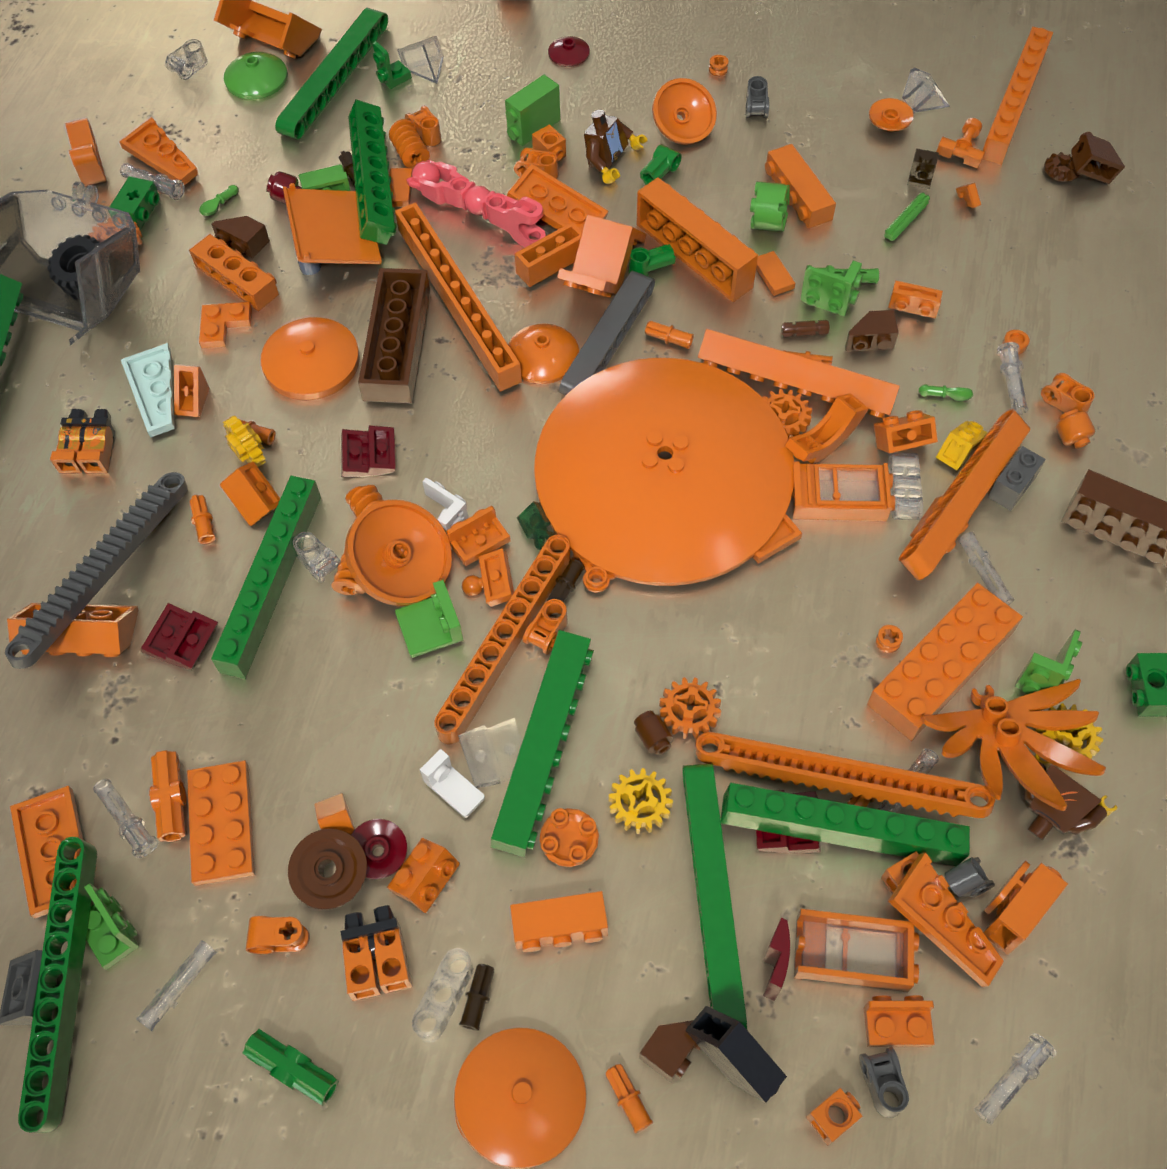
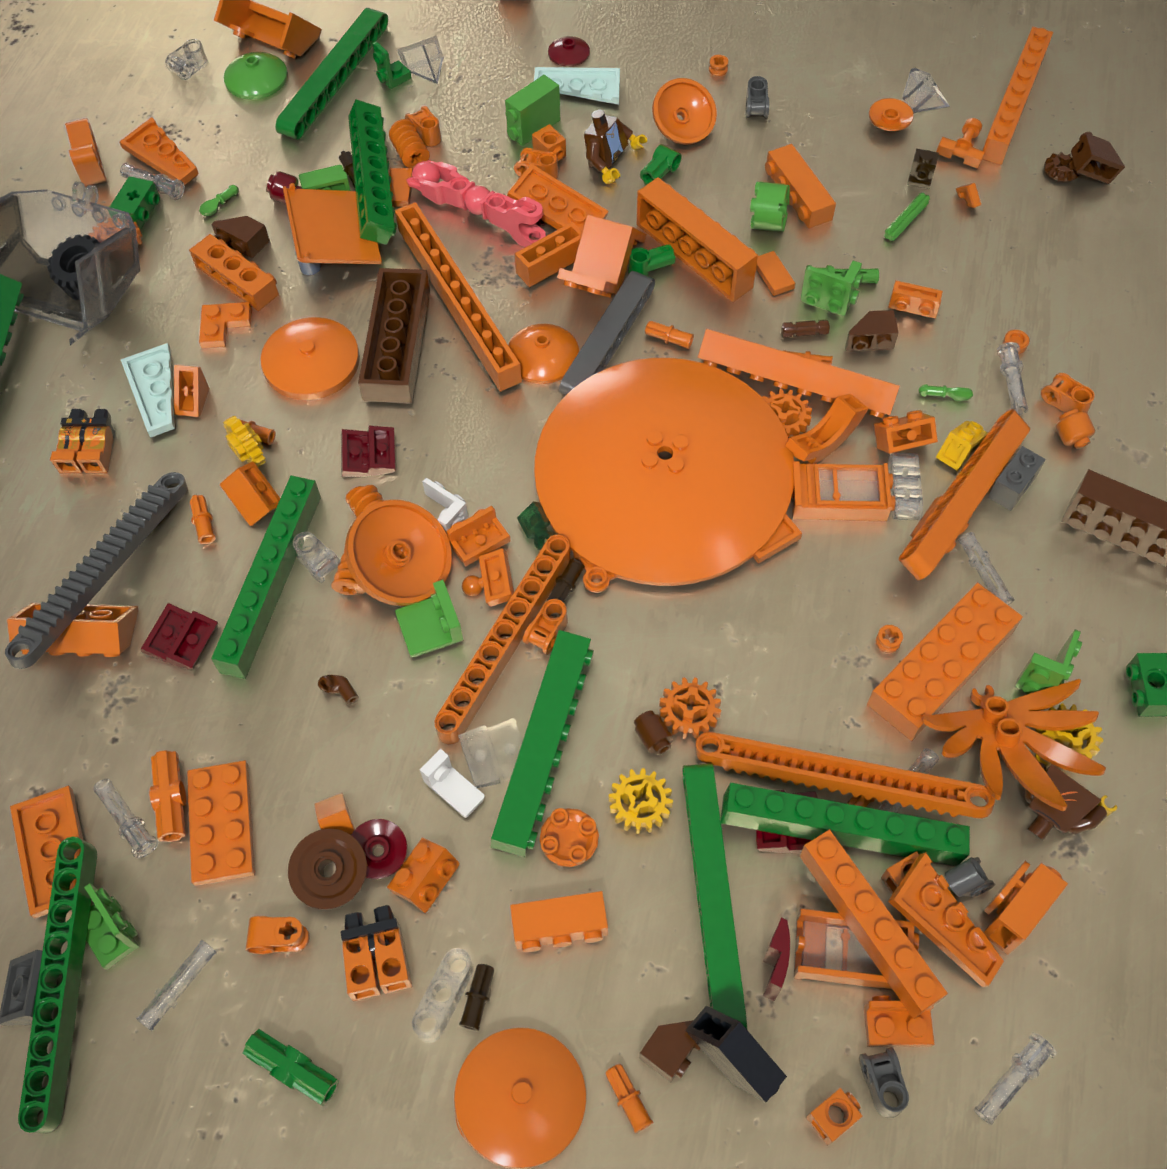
(338, 685): none -> reddish brown arm
(587, 83): none -> light aqua wing
(872, 924): none -> orange brick

